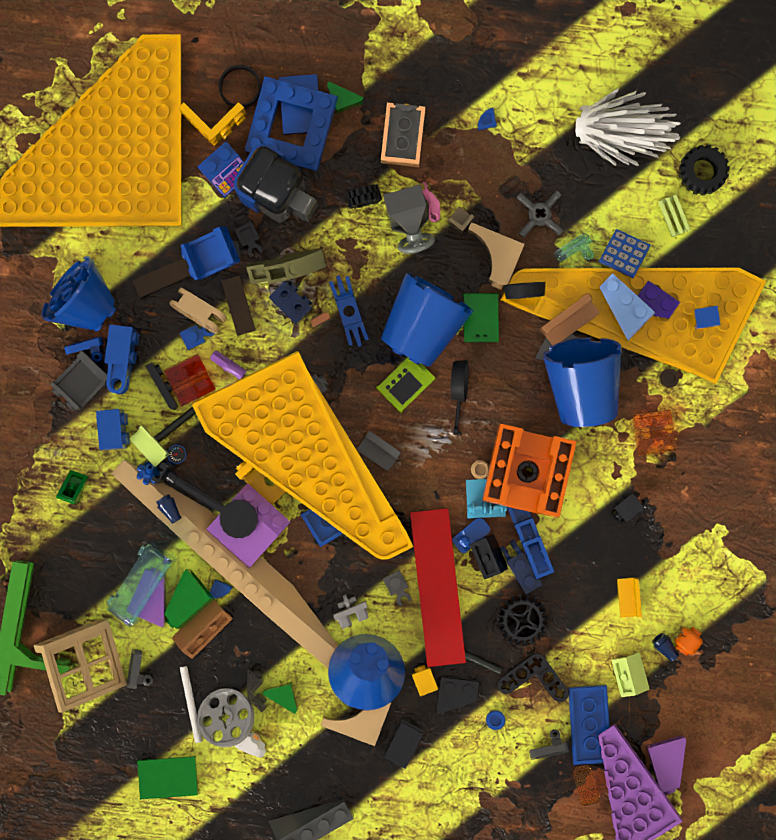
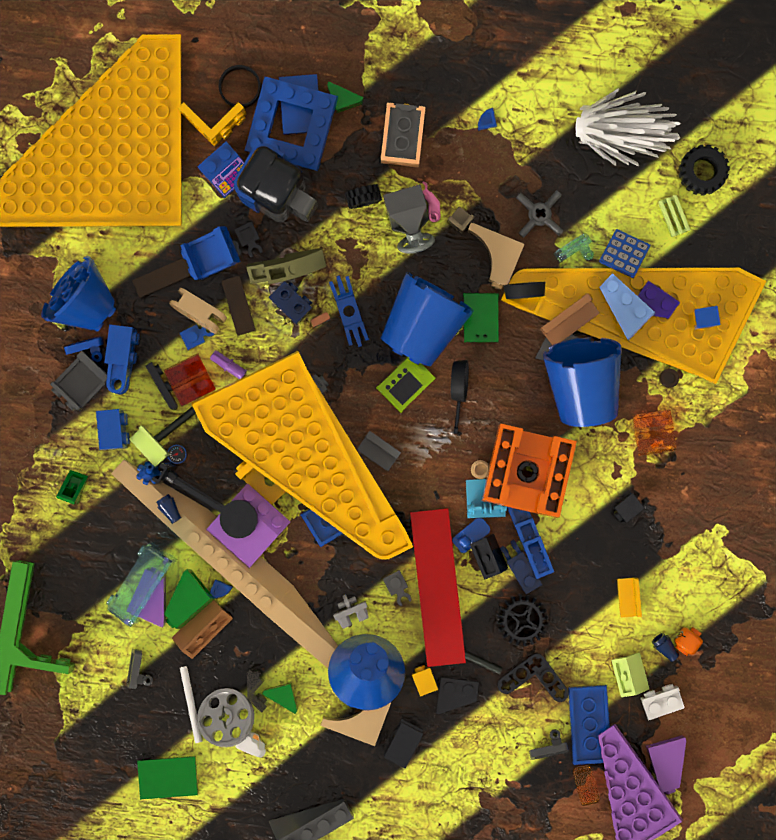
(75, 638): tan window -> none
(495, 719): blue tile -> none
(662, 702): none -> white bracket

